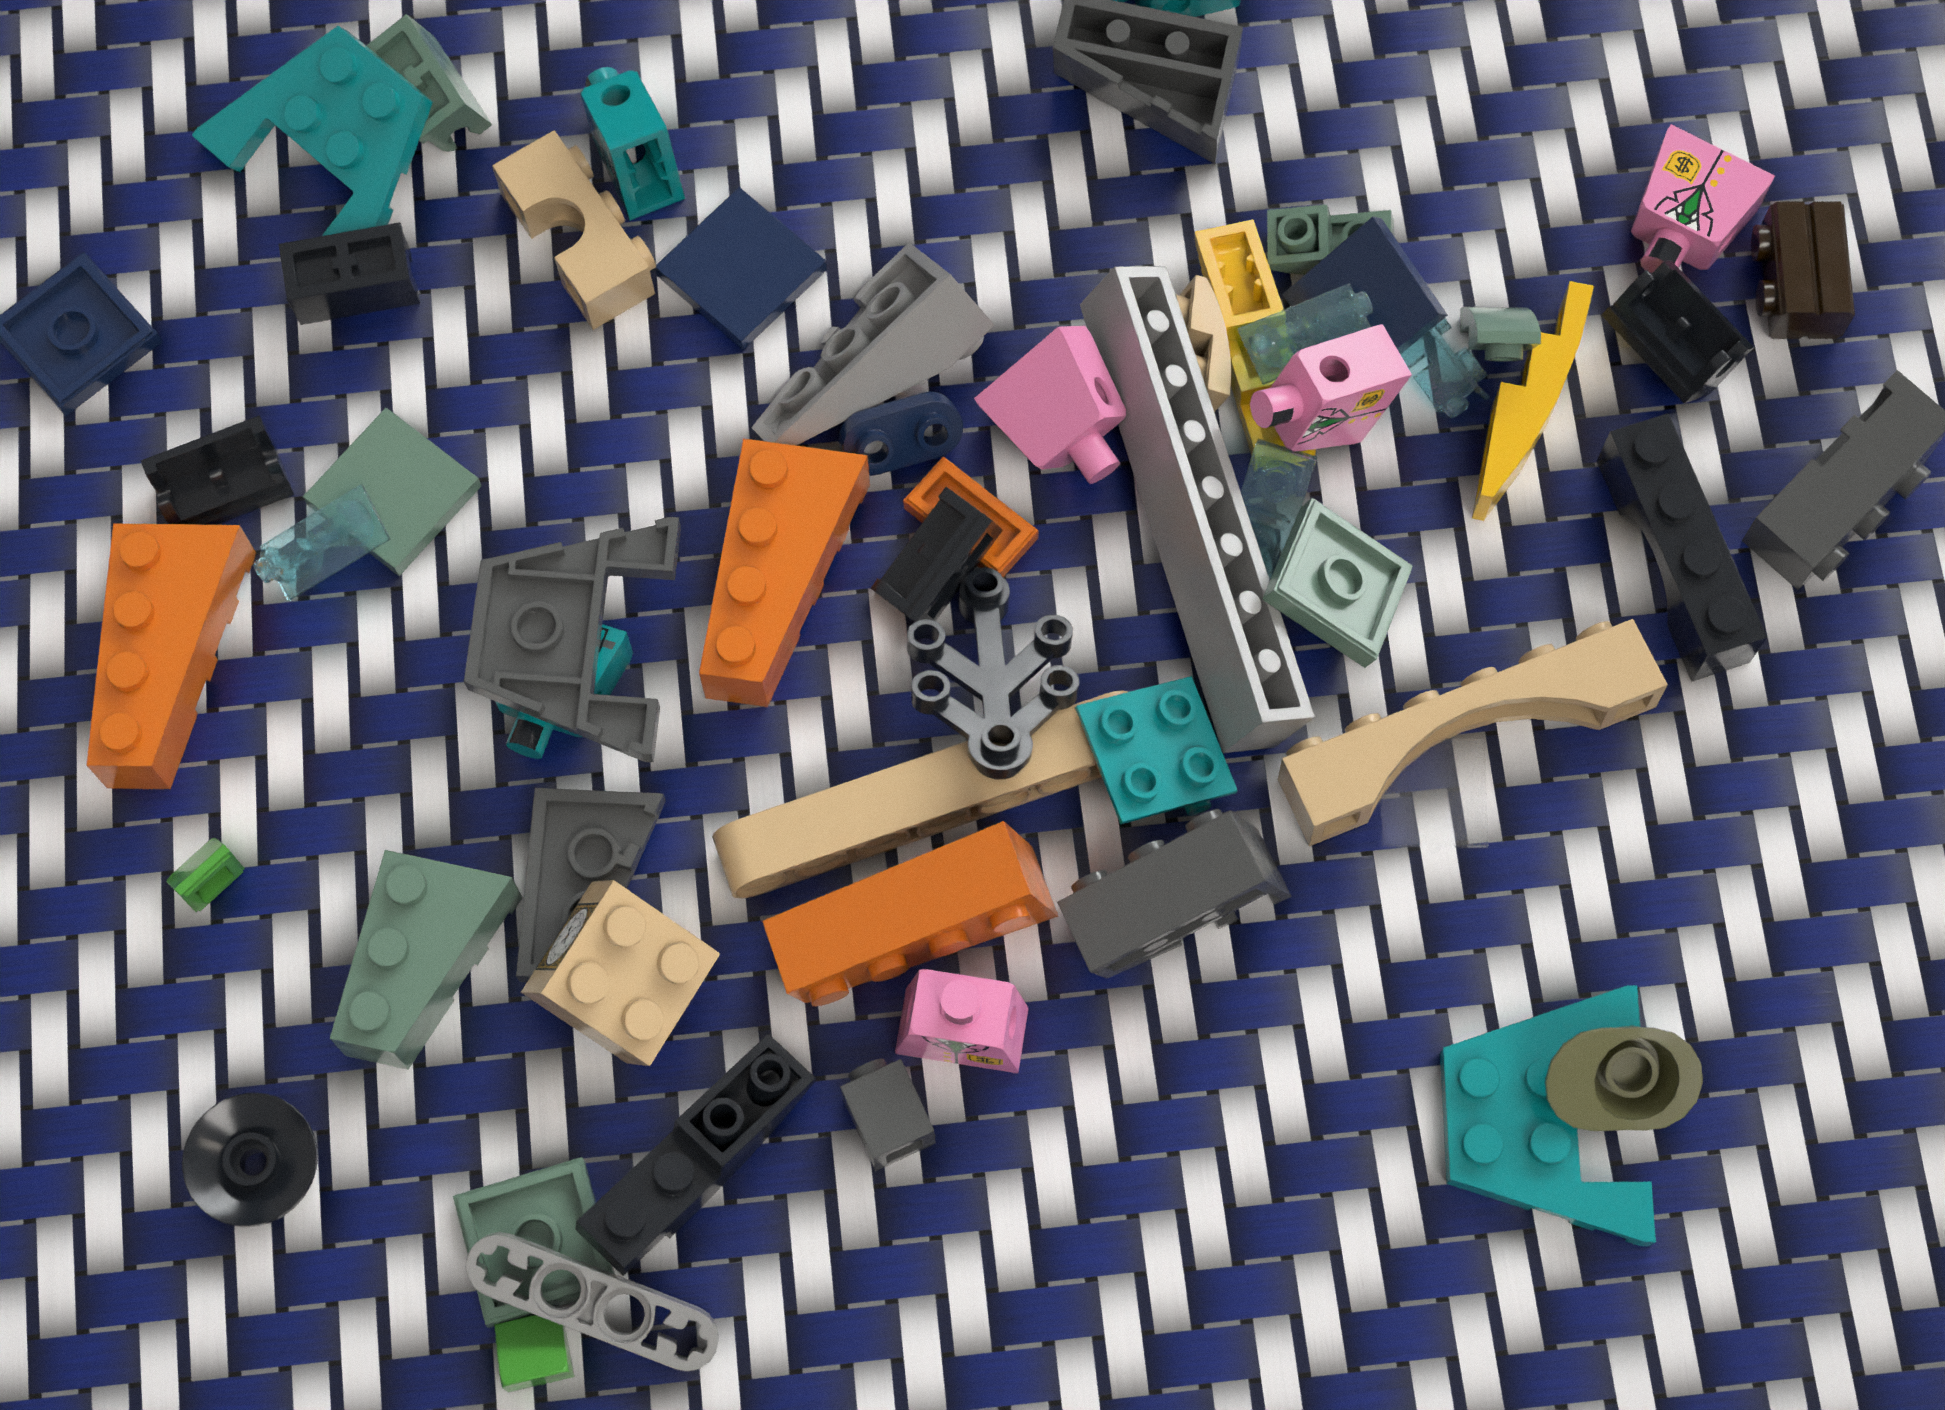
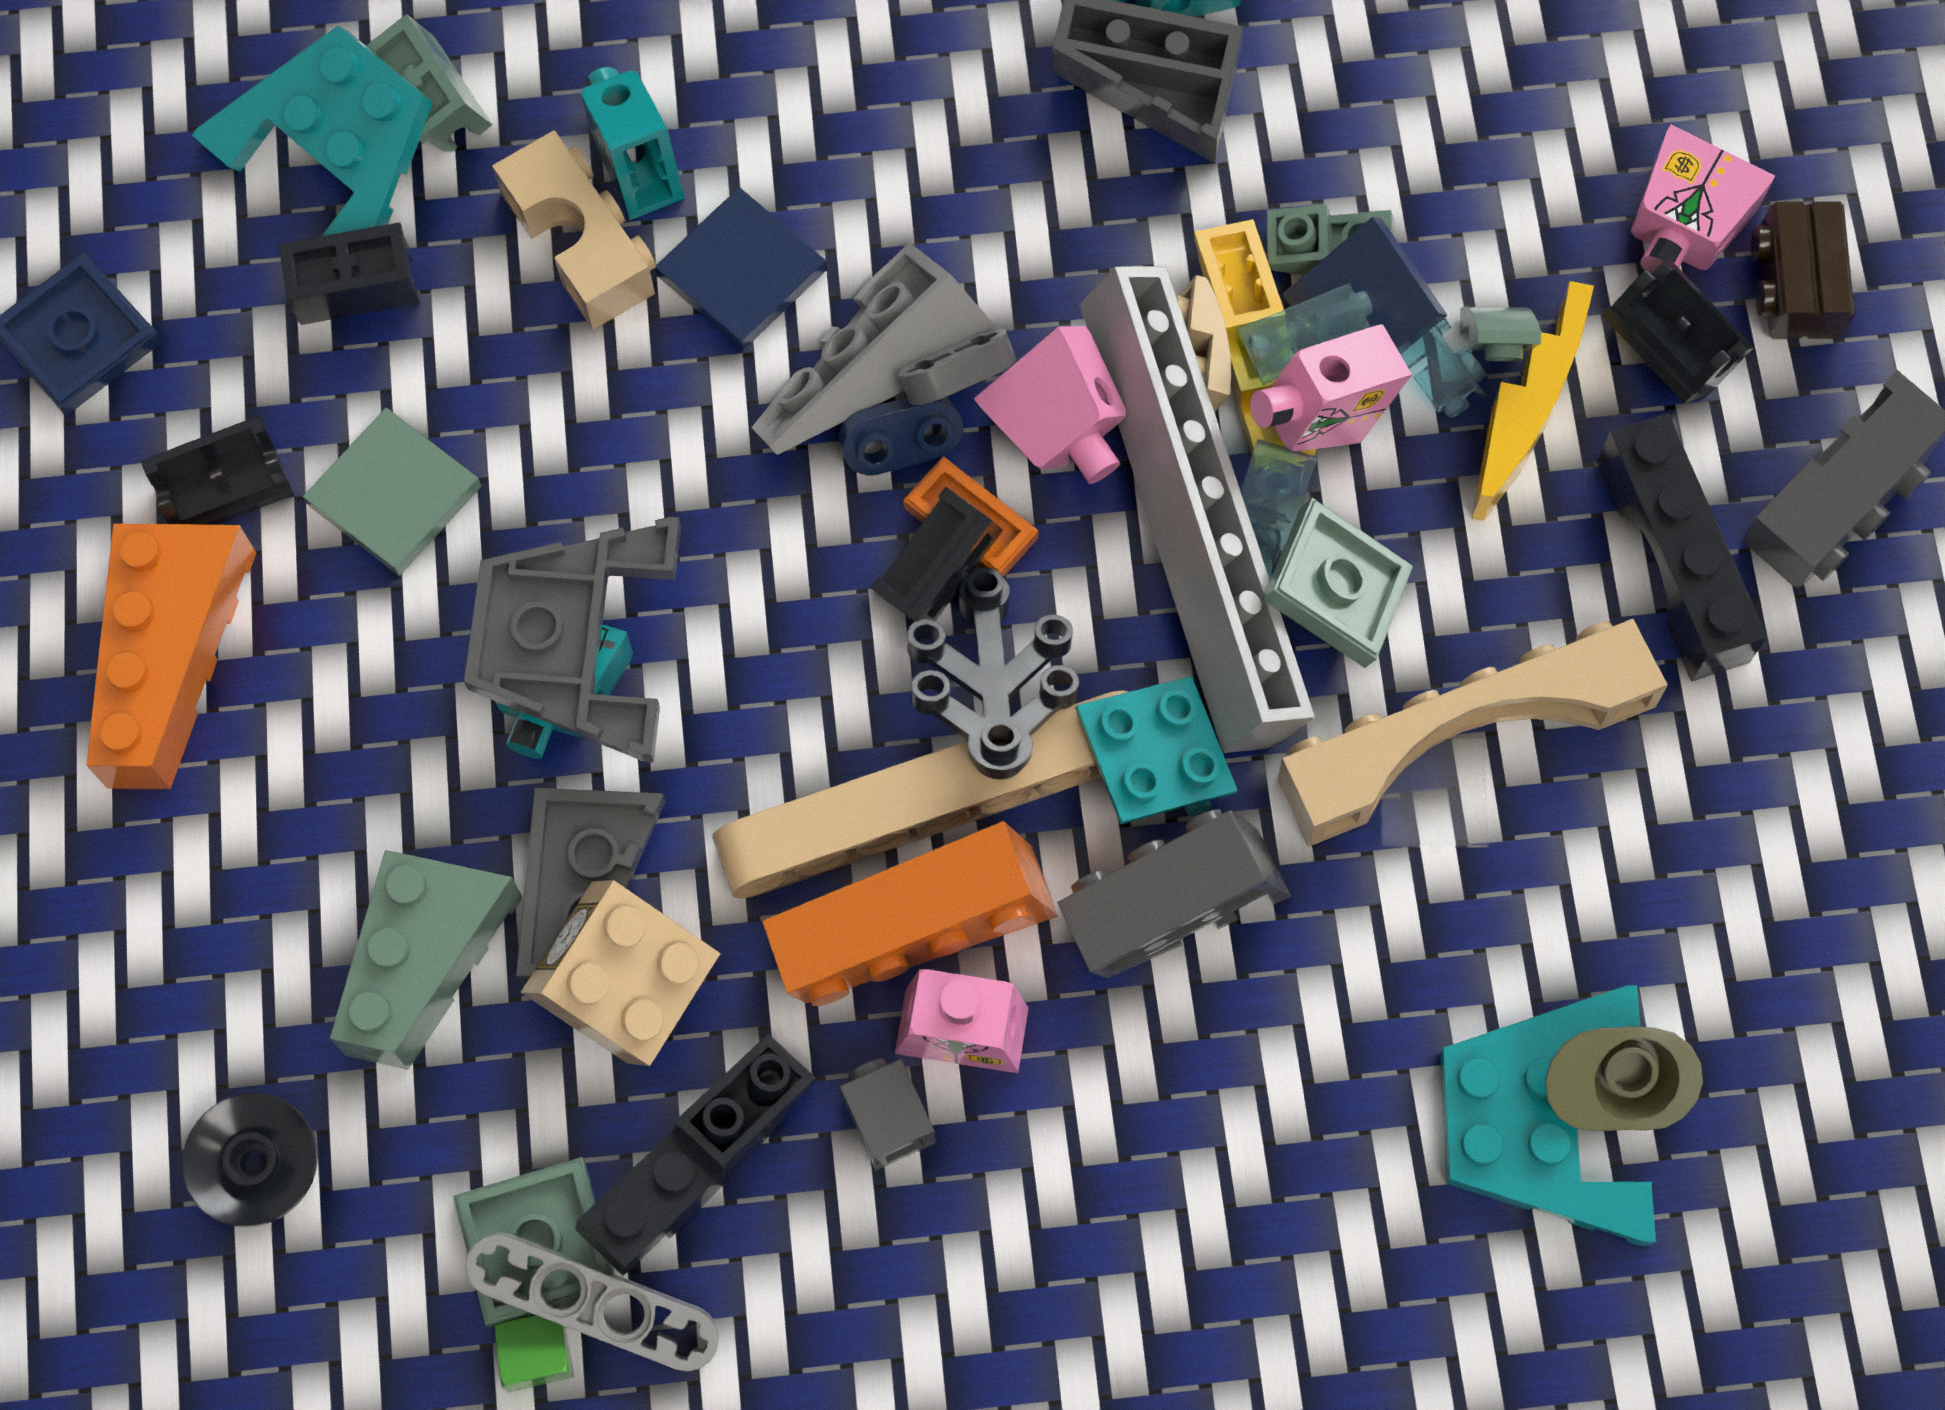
(205, 874): bright green slope -> none
(322, 543): clear light blue hinge -> none
(778, 544): orange wedge -> none
(957, 366): none -> dark grey beam

